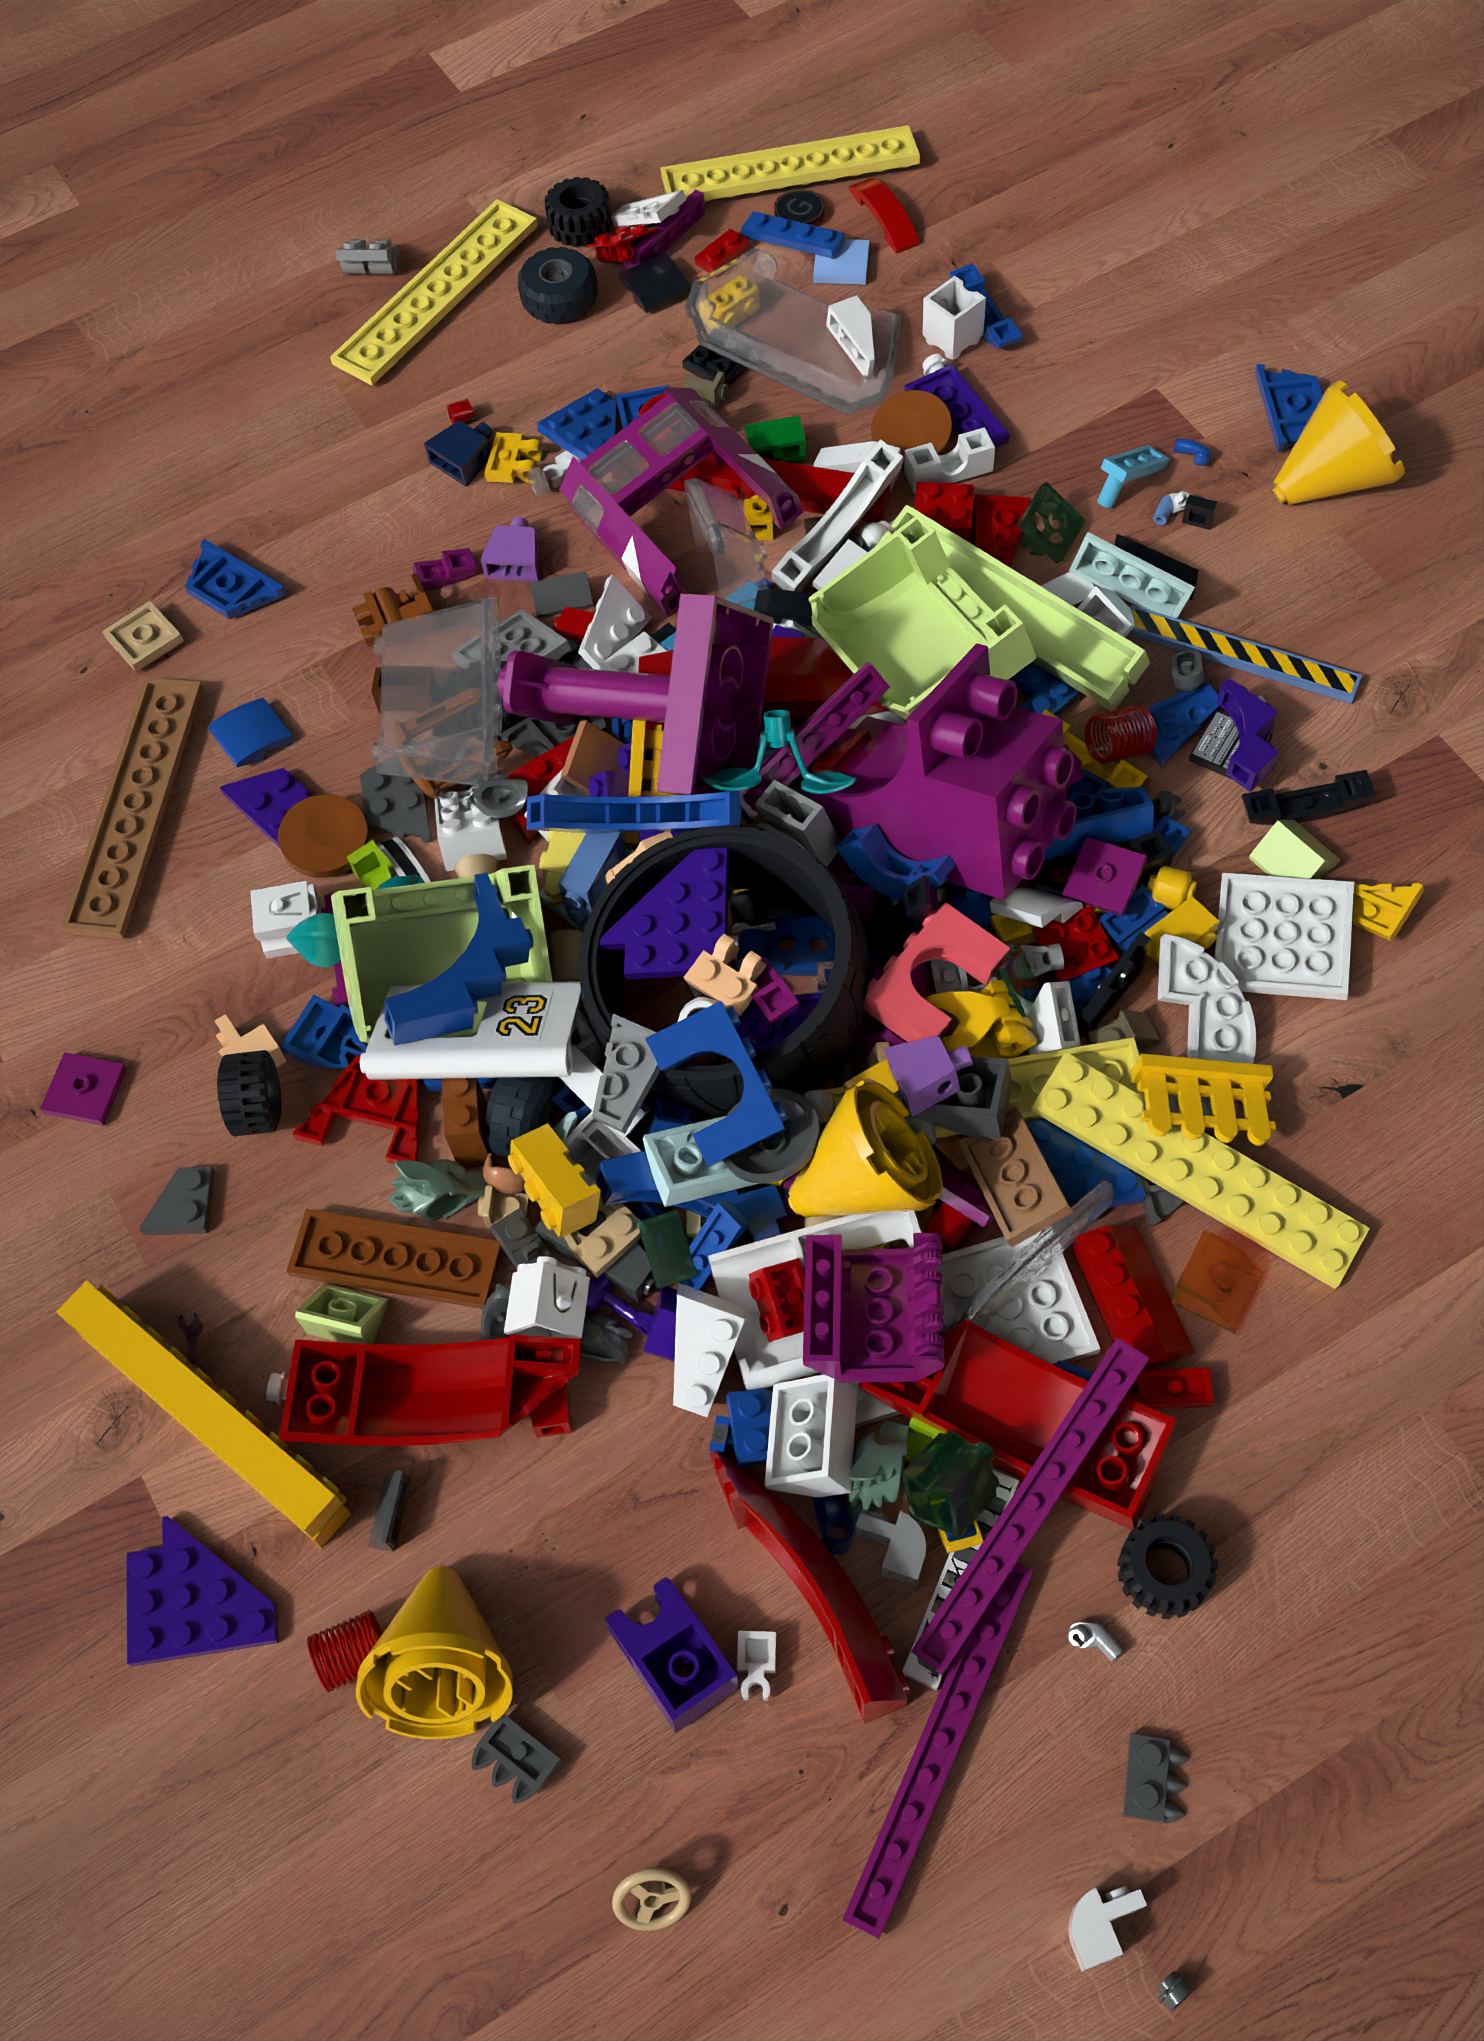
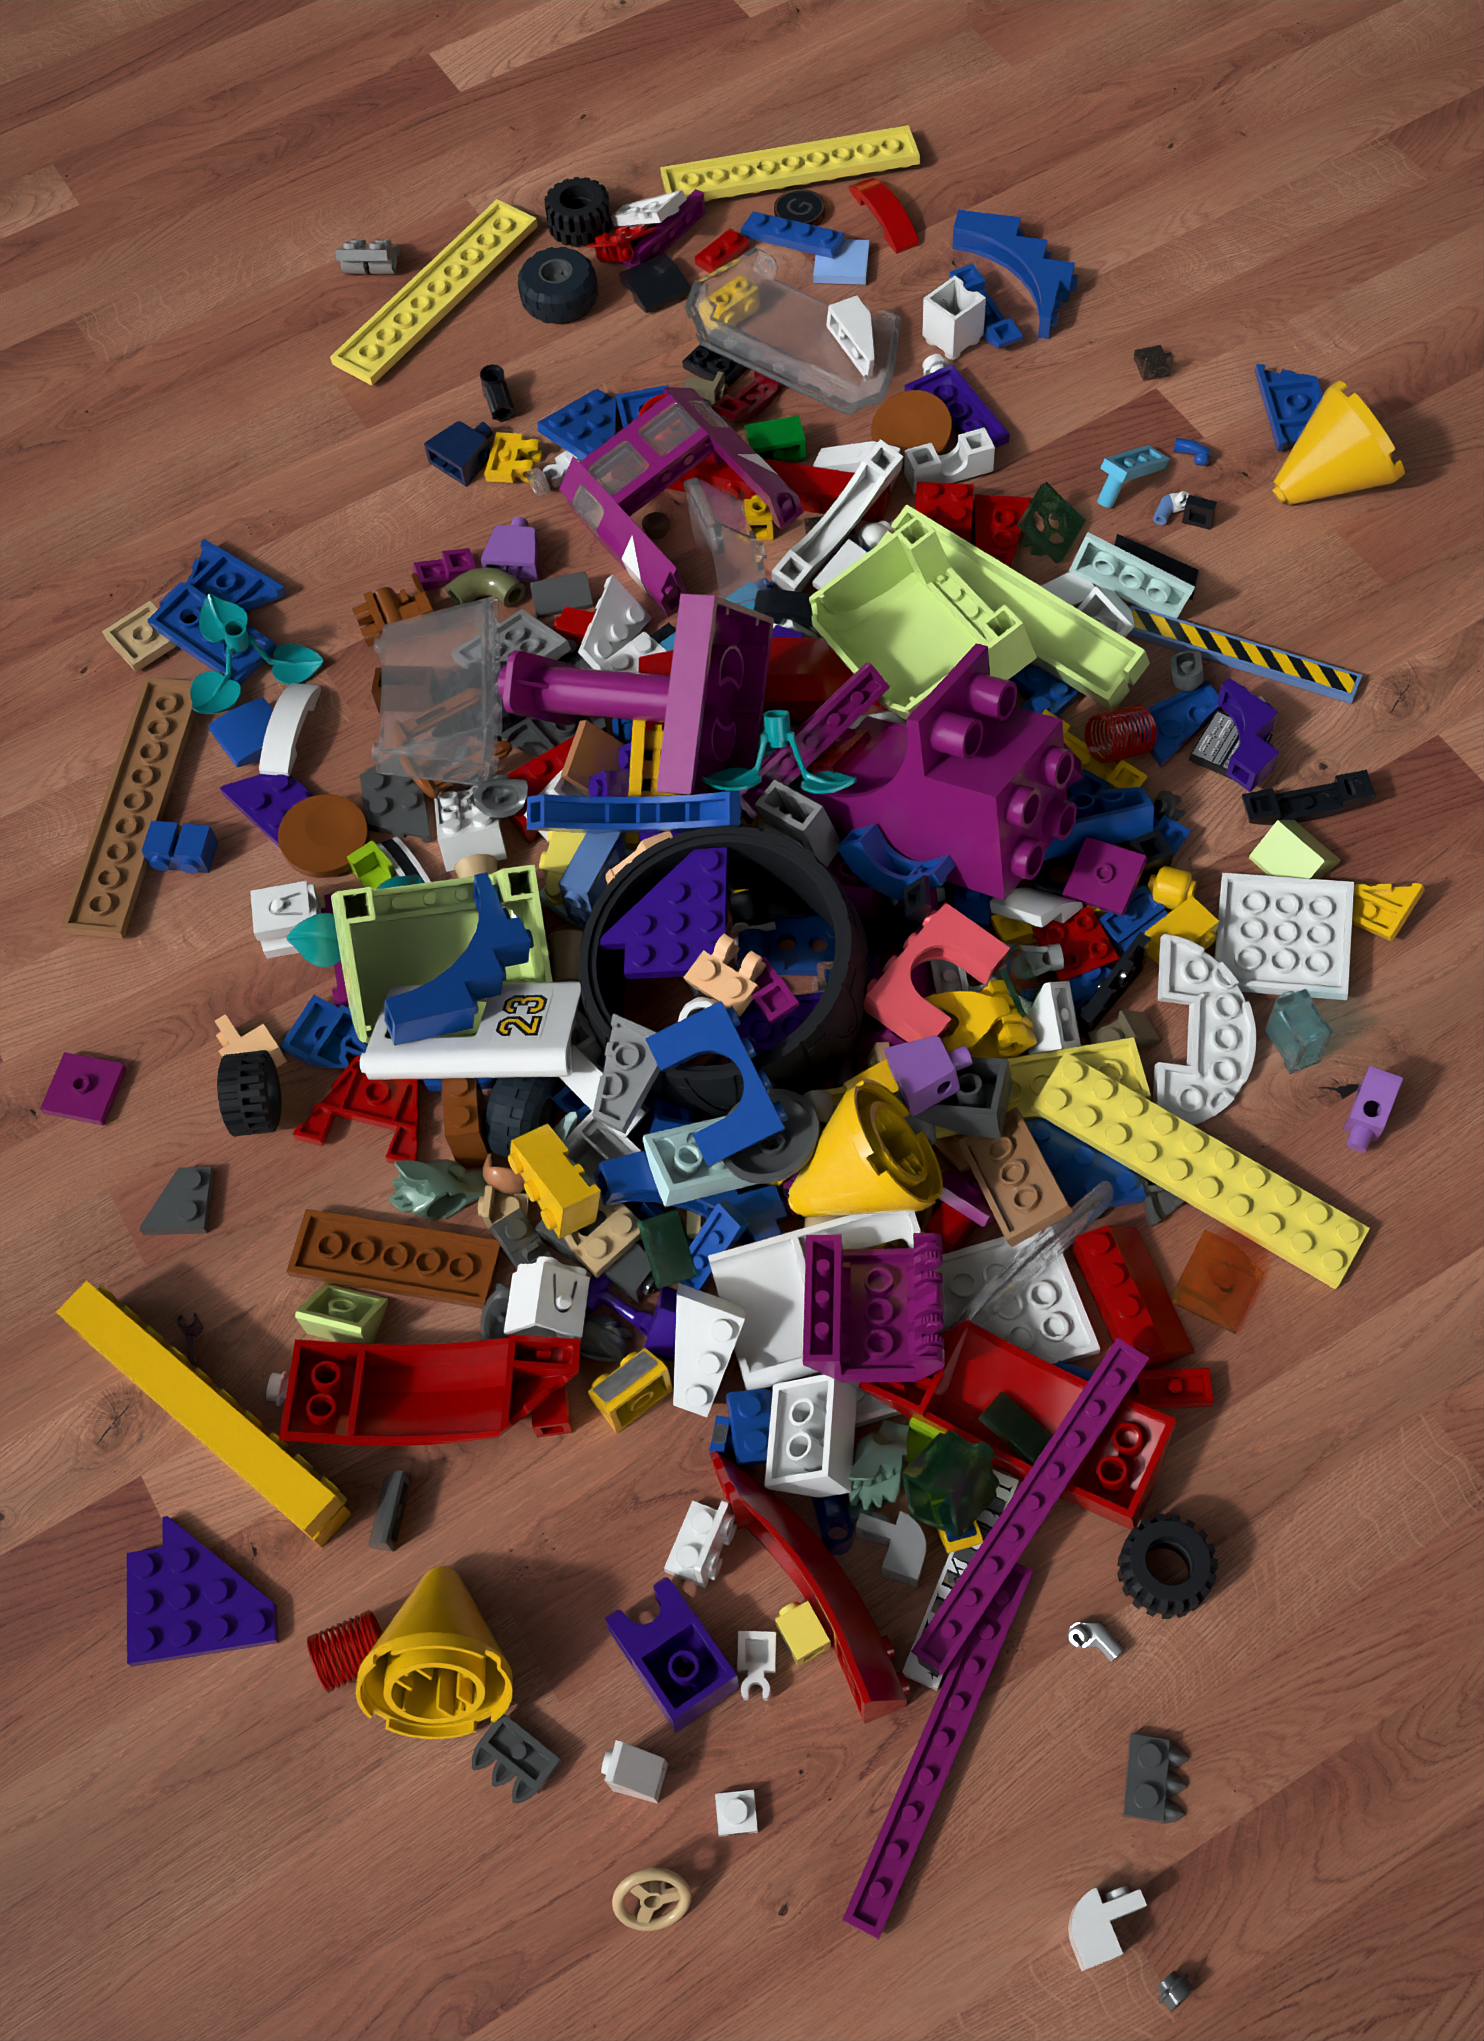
(188, 600): none -> blue hinge
(189, 852): none -> blue piece
(228, 622): none -> teal plant
(285, 726): none -> white slope
(460, 411): red hose -> none
(486, 582): none -> olive cylinder
(496, 392): none -> black piece
(631, 1389): none -> yellow slope
(634, 1771): none -> white slope
(655, 525): none -> clear smoke plate
(700, 1543): none -> white bracket
(736, 1813): none -> white plate
(750, 400): none -> dark red slope
(779, 1298): red bracket -> none
(802, 1632): none -> light yellow brick
(1015, 1428): none -> slope
(1026, 257): none -> blue arch
(1153, 362): none -> clear smoke bracket
(1209, 1079): yellow fence -> none
(1298, 1030): none -> clear light blue hips
(1371, 1108): none -> medium lavender torso

